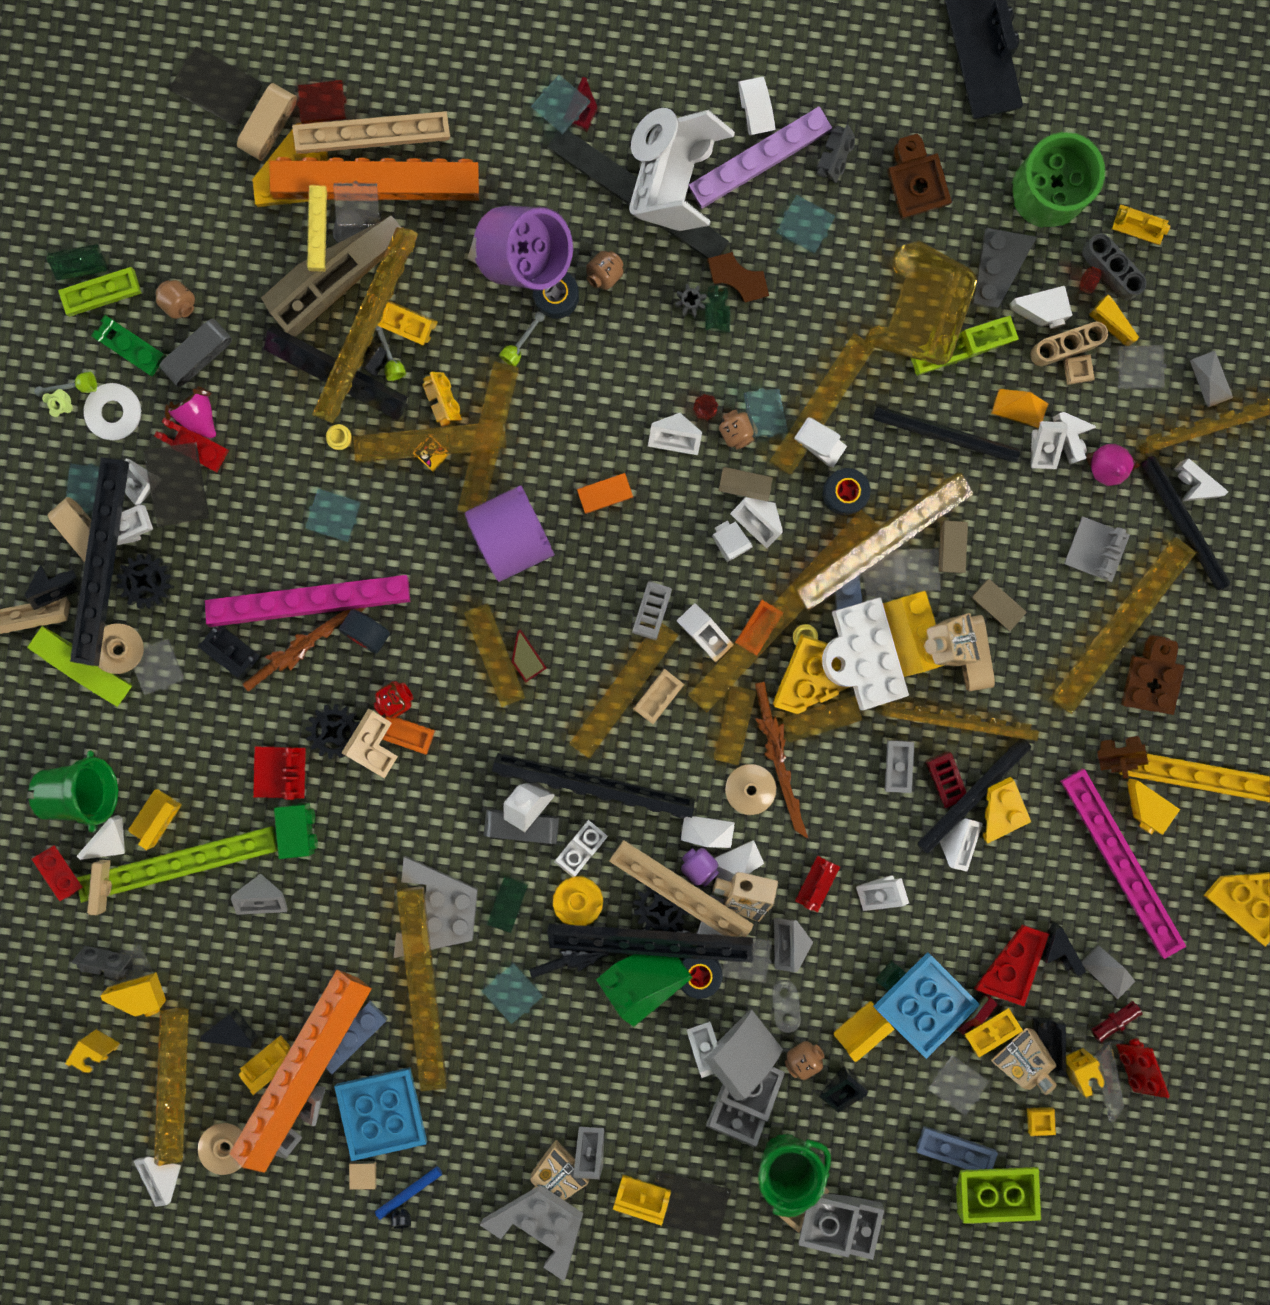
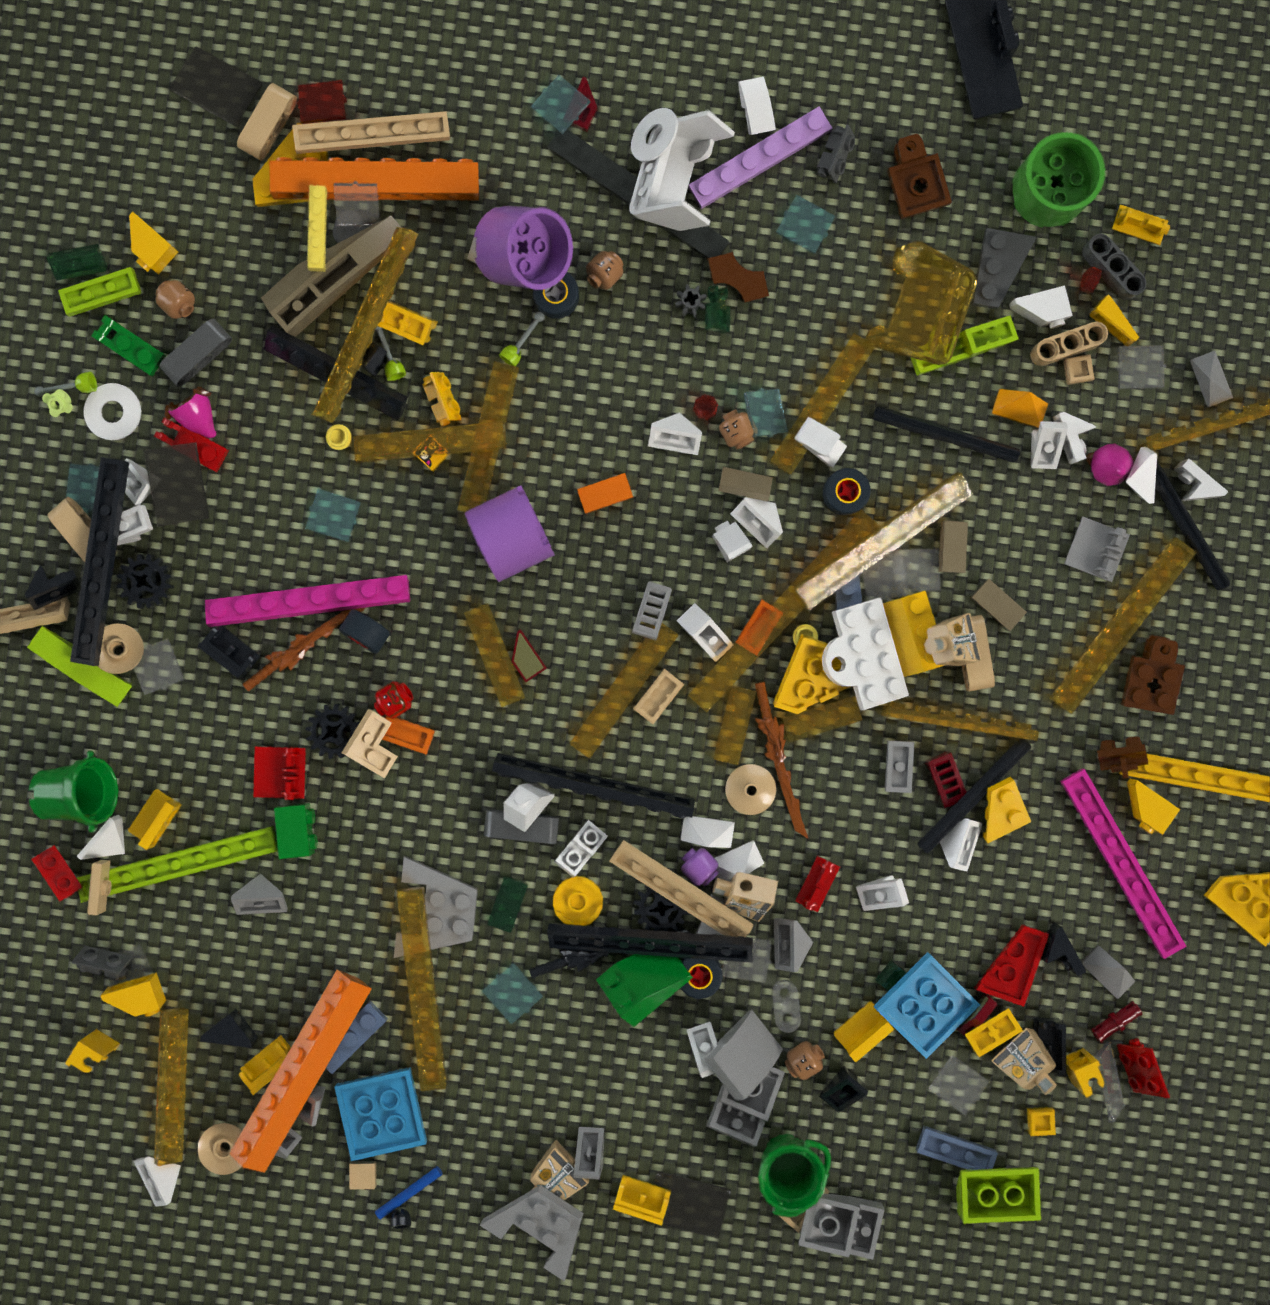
(149, 246): none -> yellow slope
(1143, 475): none -> white slope

